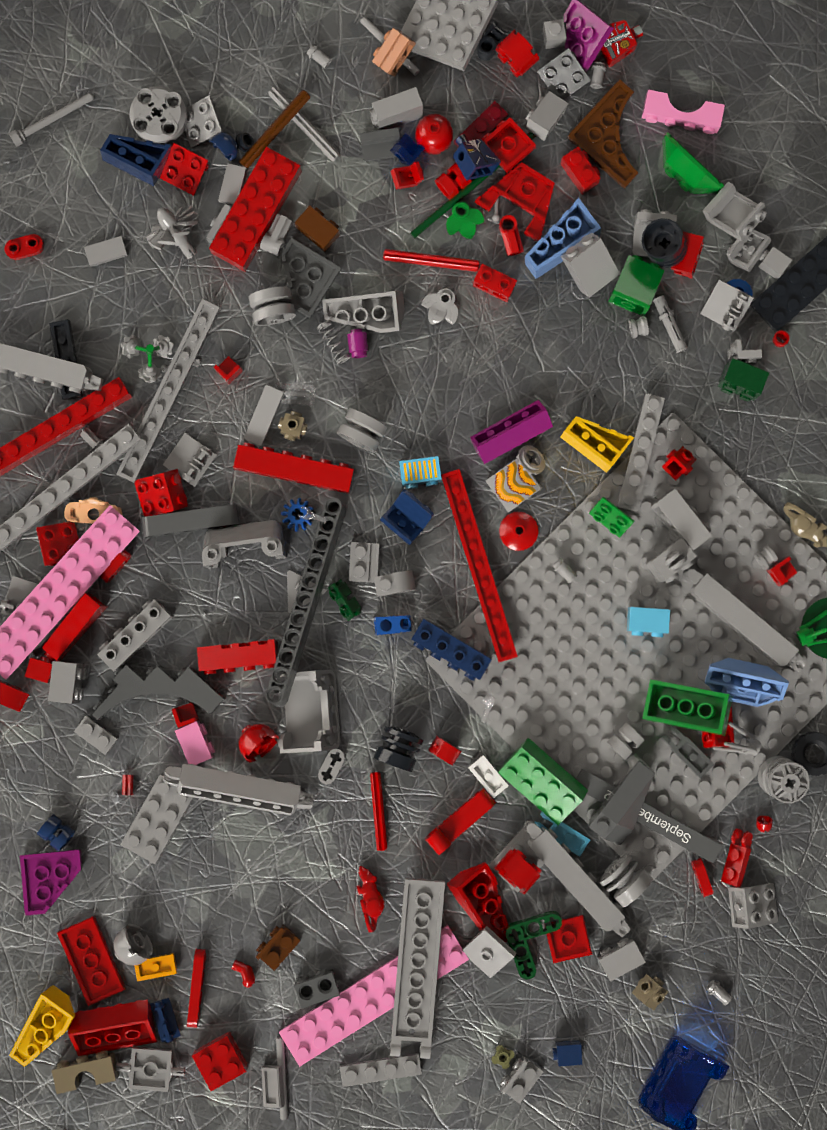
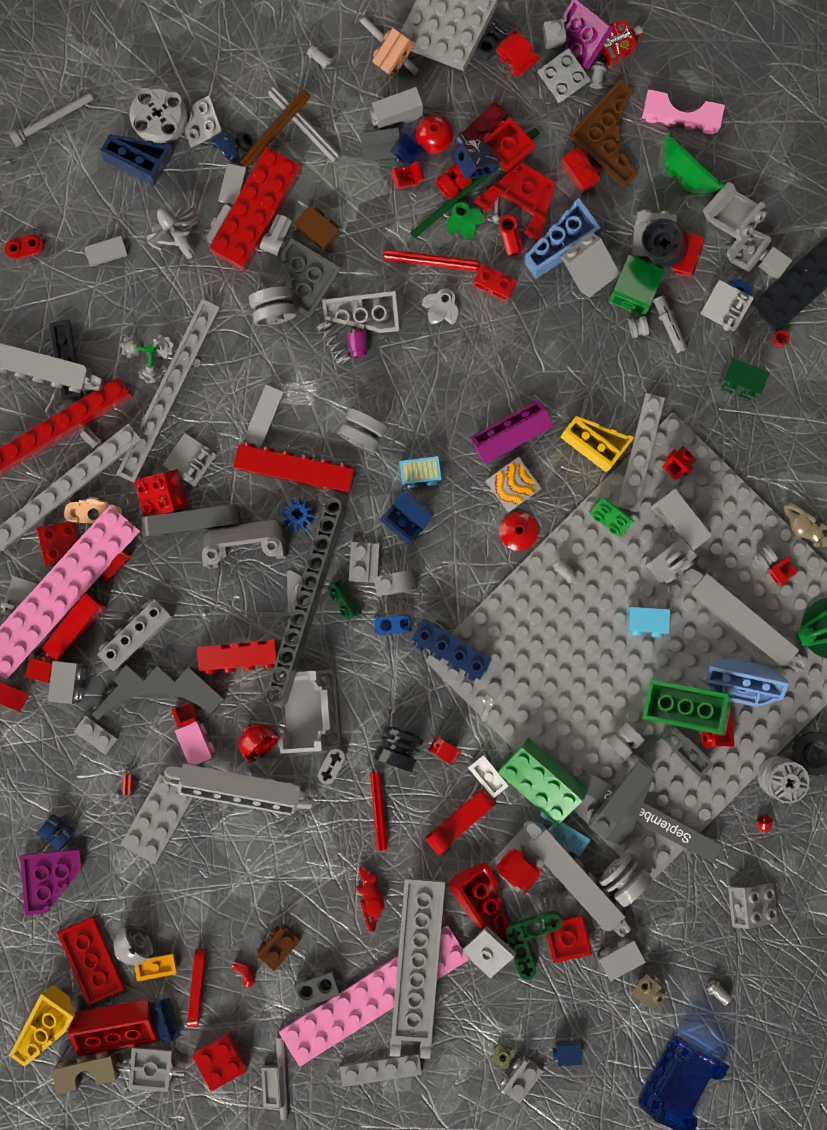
(184, 169): red hinge -> none
(228, 370): red panel -> none
(296, 432): dark tan brick -> none
(310, 515): clear hand -> none
(479, 566): red plate -> none
(537, 464): light grey gear -> none
(546, 116): light grey brick -> none
(702, 877): red beam -> none
(737, 858): red hinge -> none
(746, 356): light grey bracket -> none
(746, 746): light grey plant -> none

